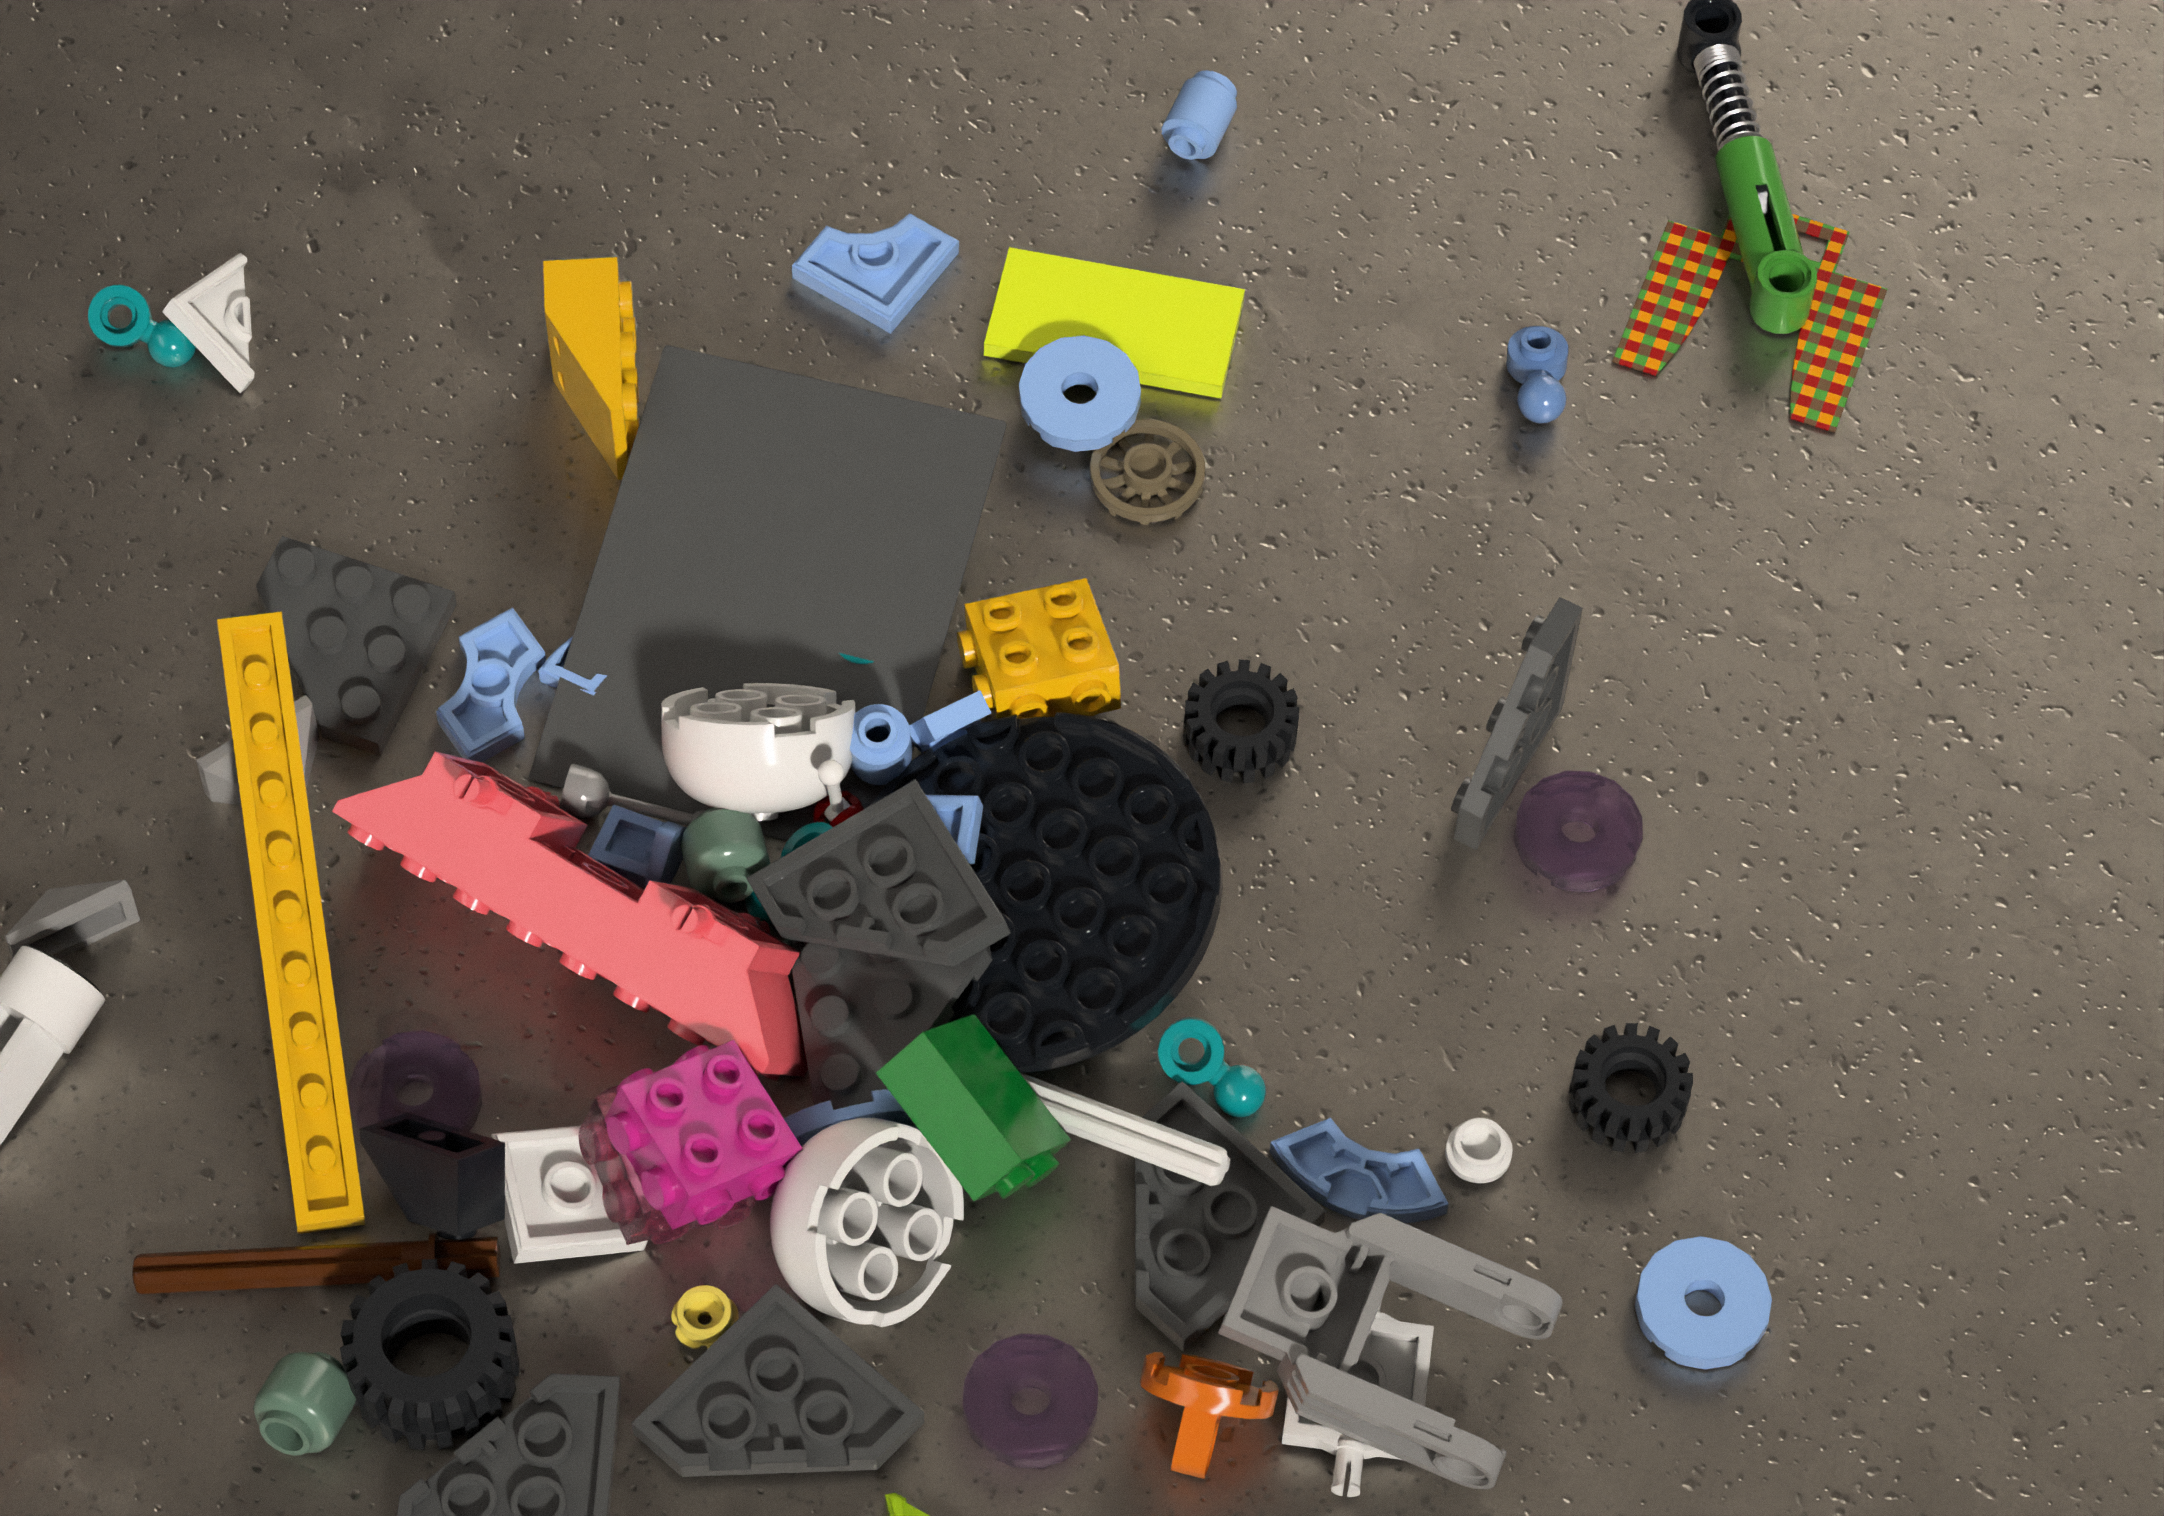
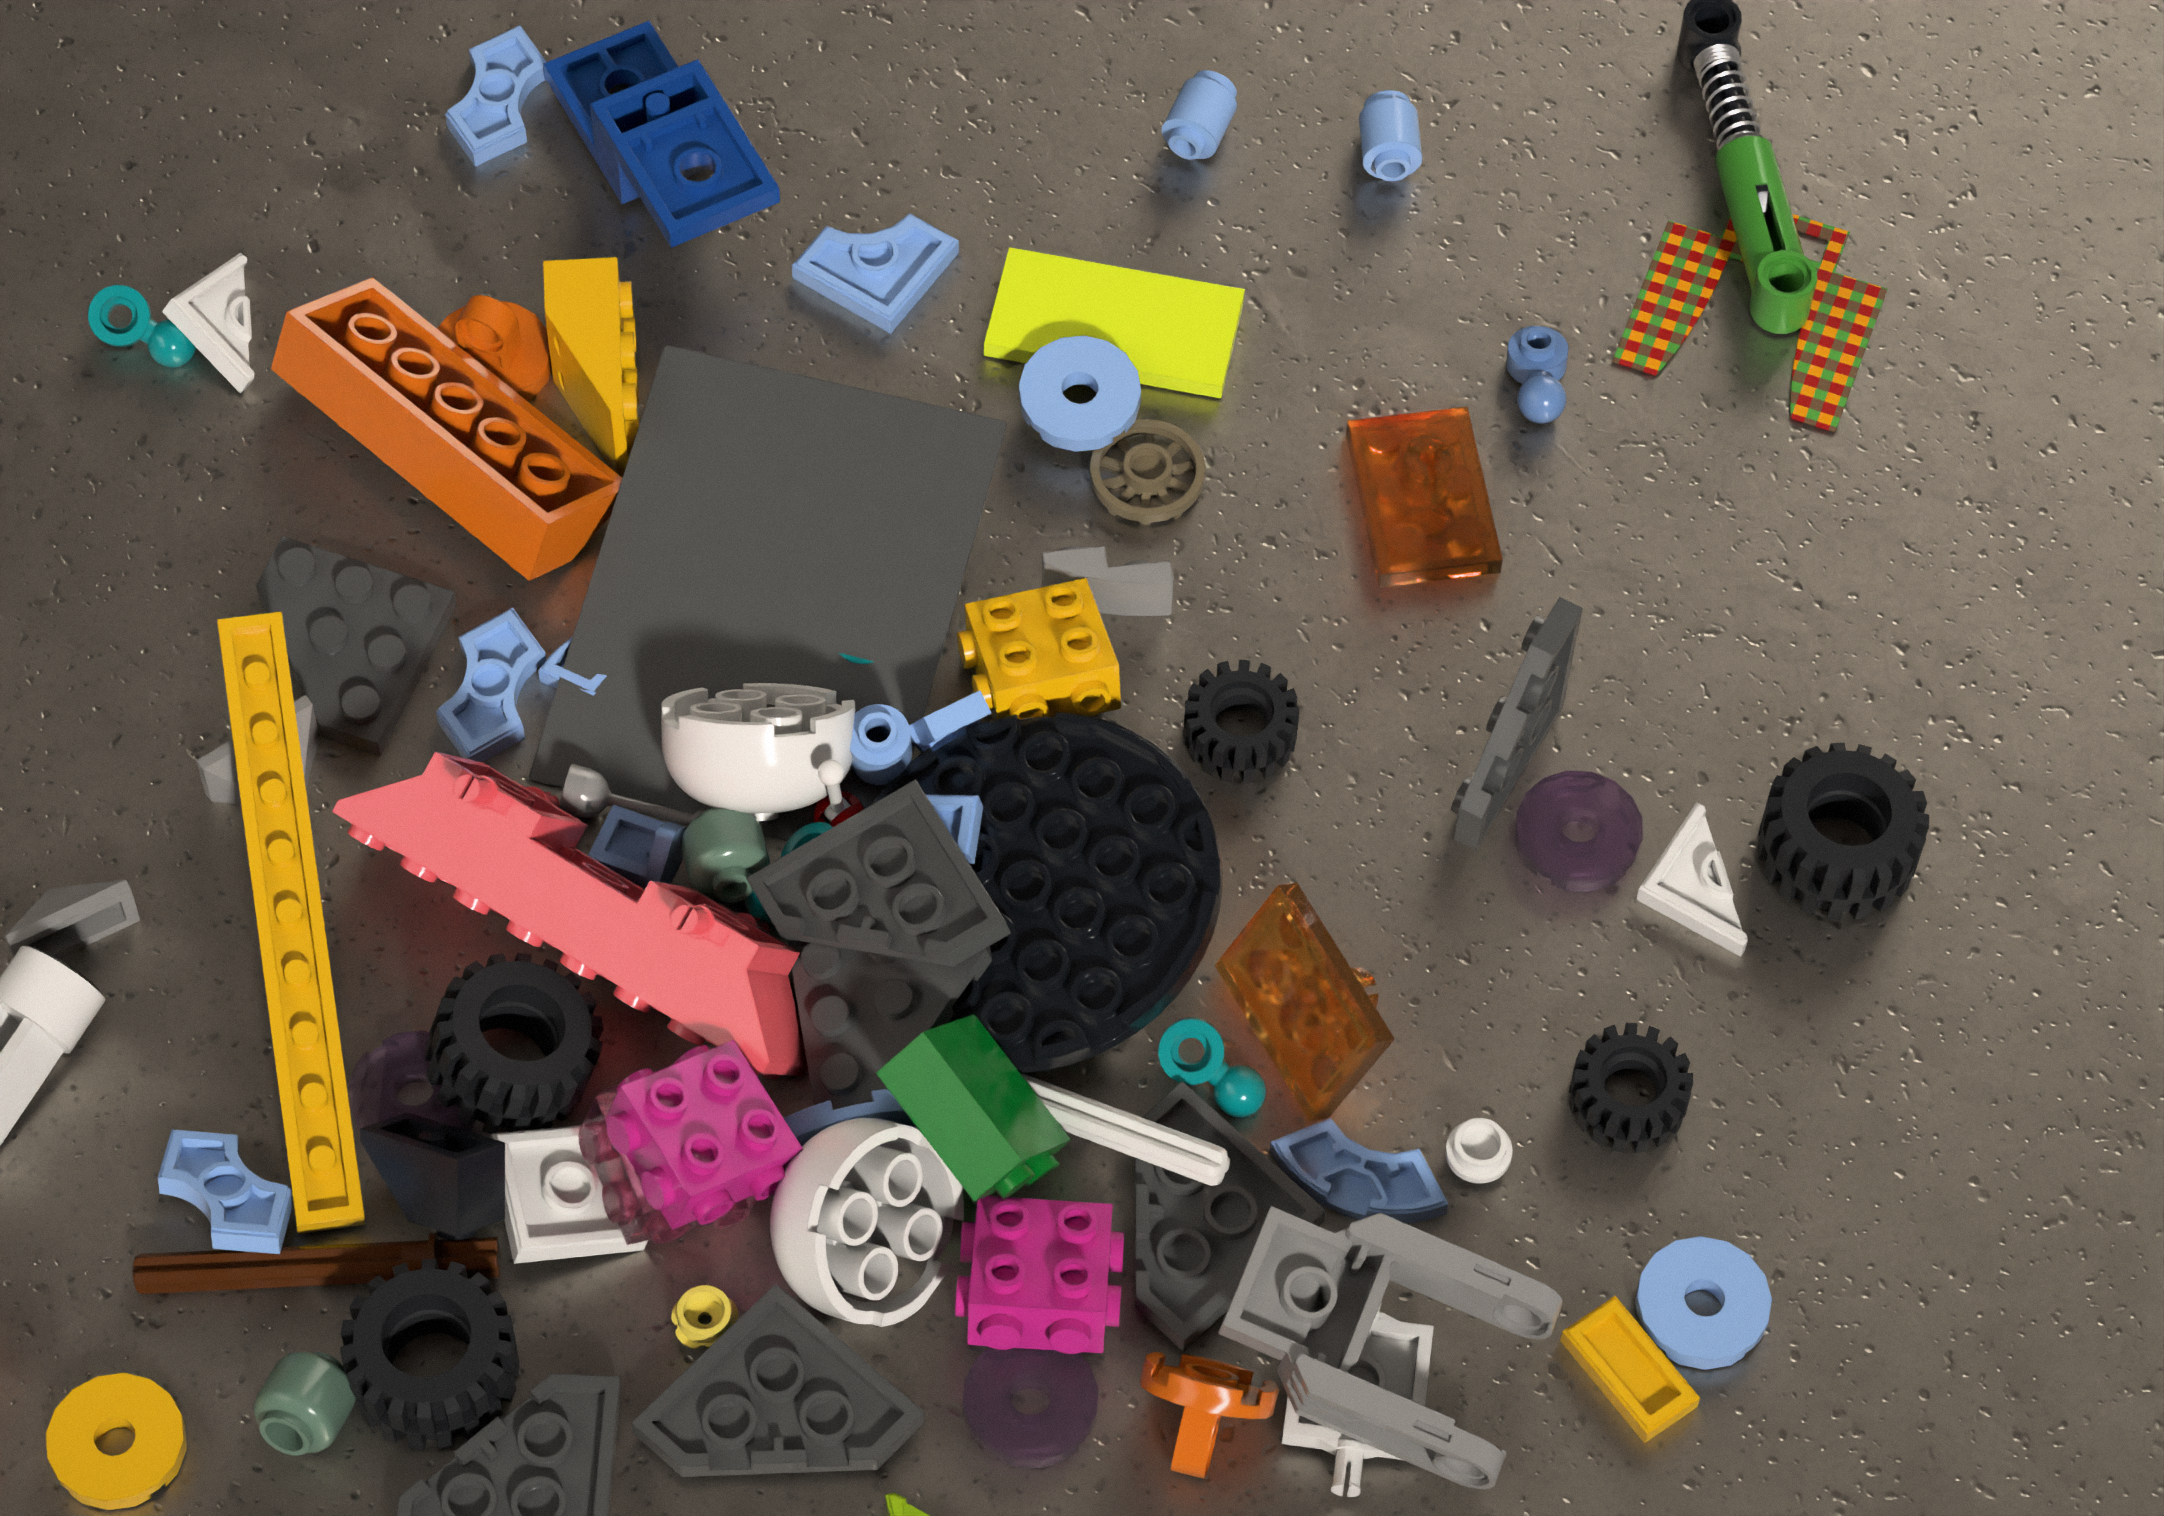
(108, 1404): none -> yellow tile
(240, 1205): none -> light blue tile
(447, 425): none -> orange slope
(489, 115): none -> light blue tile
(503, 340): none -> orange tile
(521, 999): none -> black tyre
(661, 133): none -> blue bracket
(1040, 1274): none -> dark pink brick
(1123, 590): none -> light grey slope
(1305, 1001): none -> clear orange plate
(1390, 136): none -> light blue brick
(1423, 497): none -> clear orange plate
(1629, 1369): none -> yellow tile
(1693, 885): none -> white tile
(1850, 788): none -> black tyre

